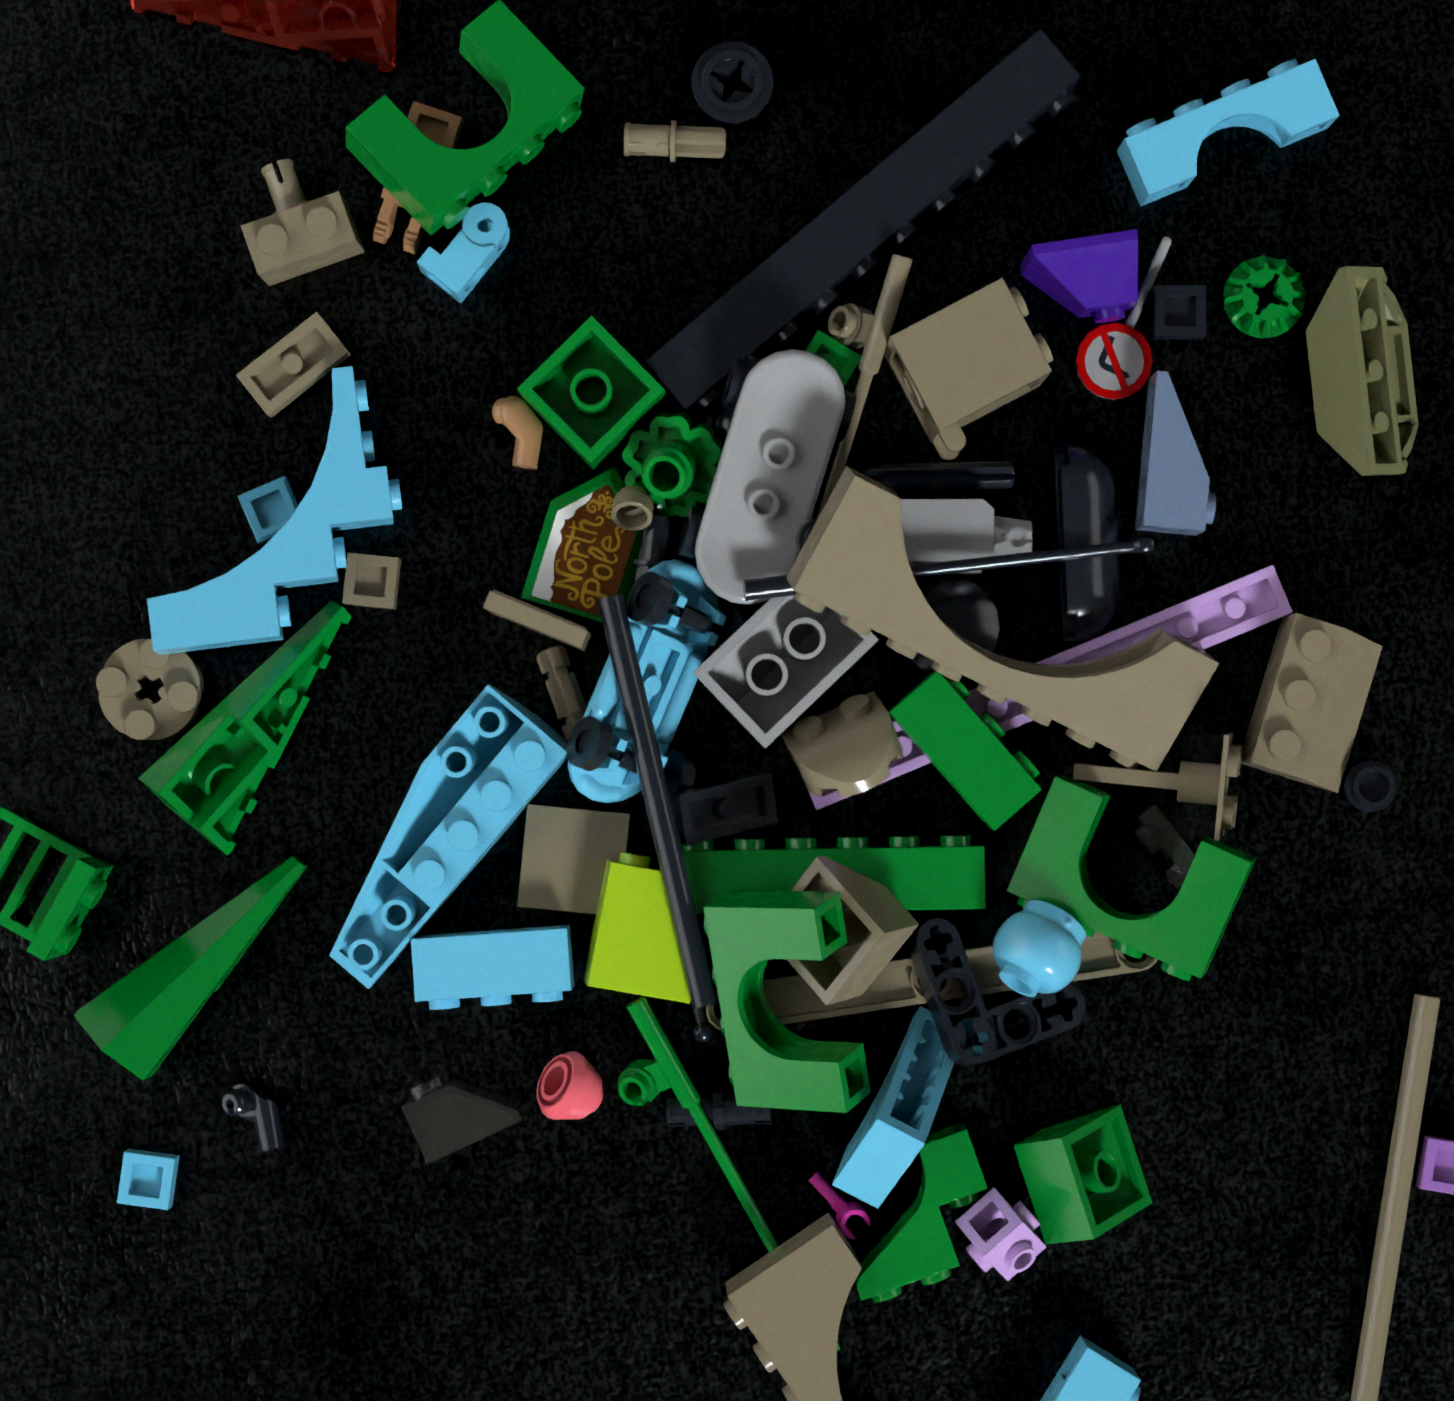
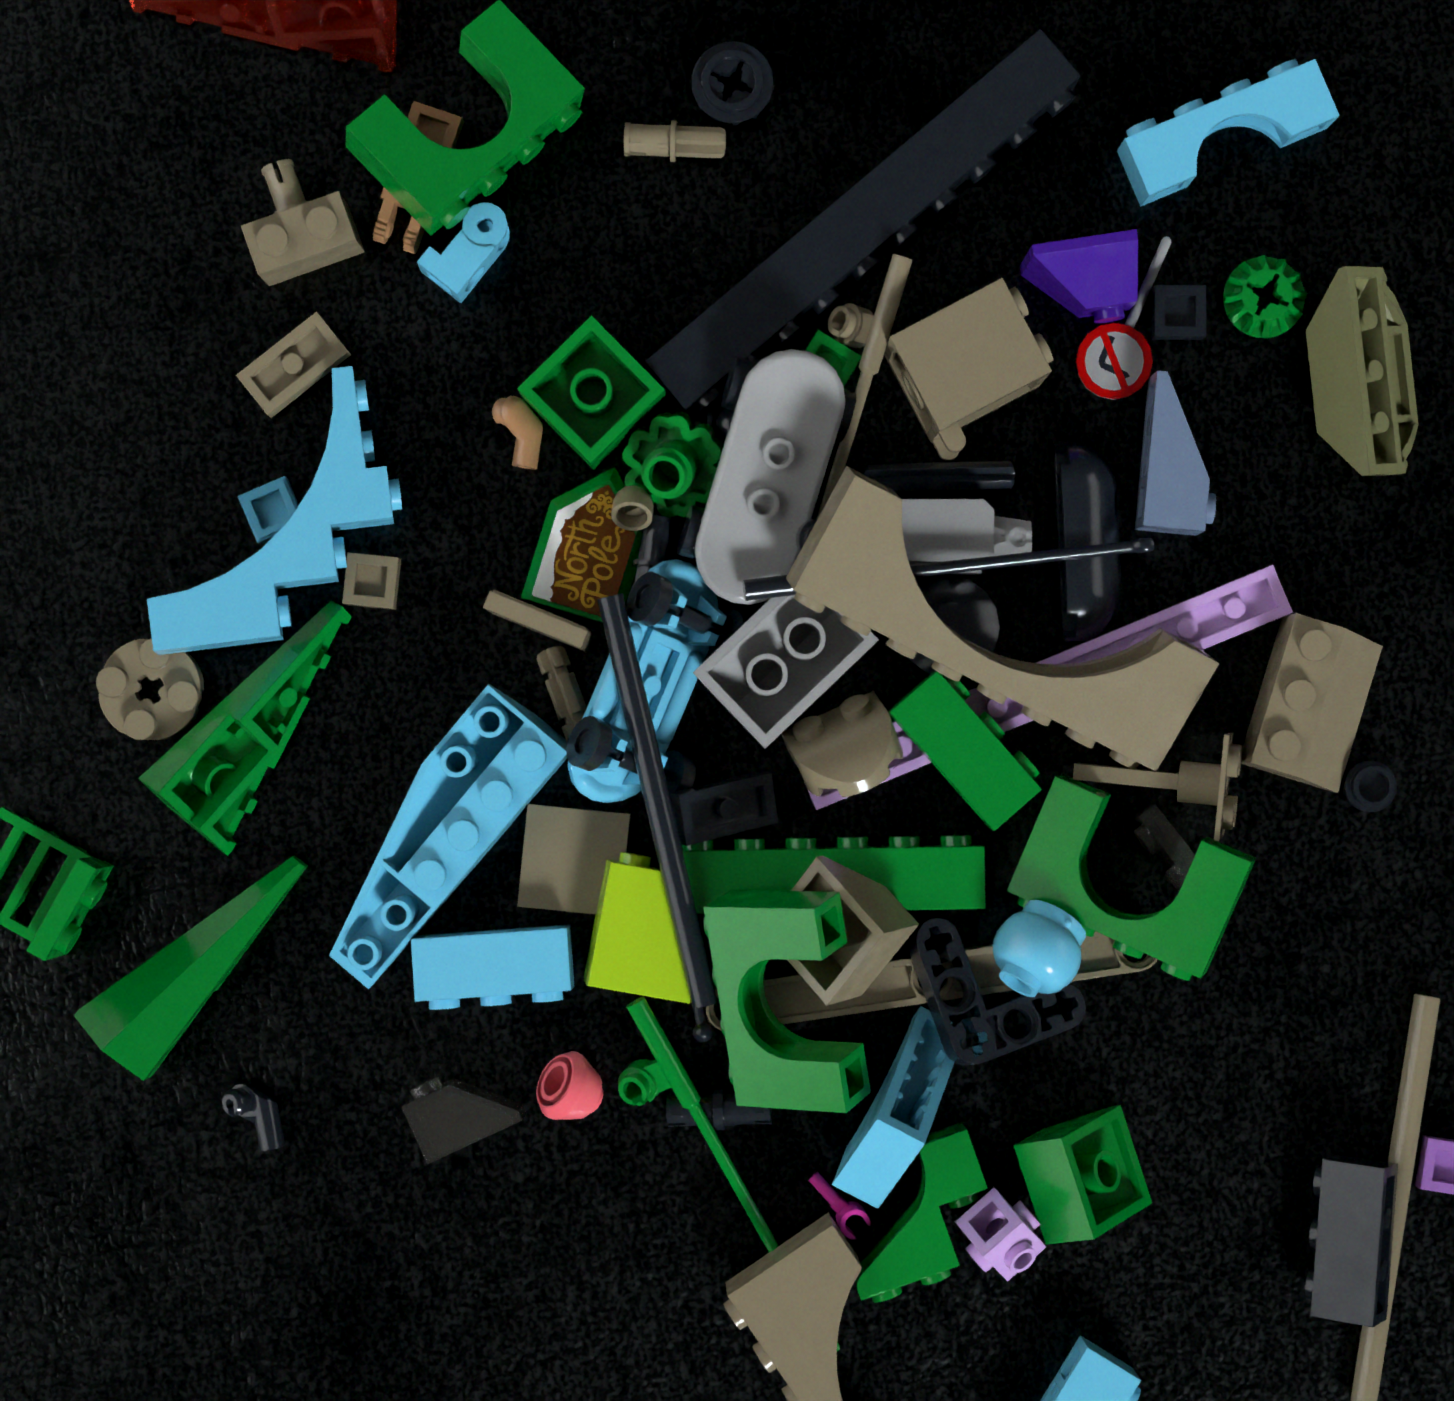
(148, 1179): medium azure tile -> none
(1352, 1239): none -> black brick

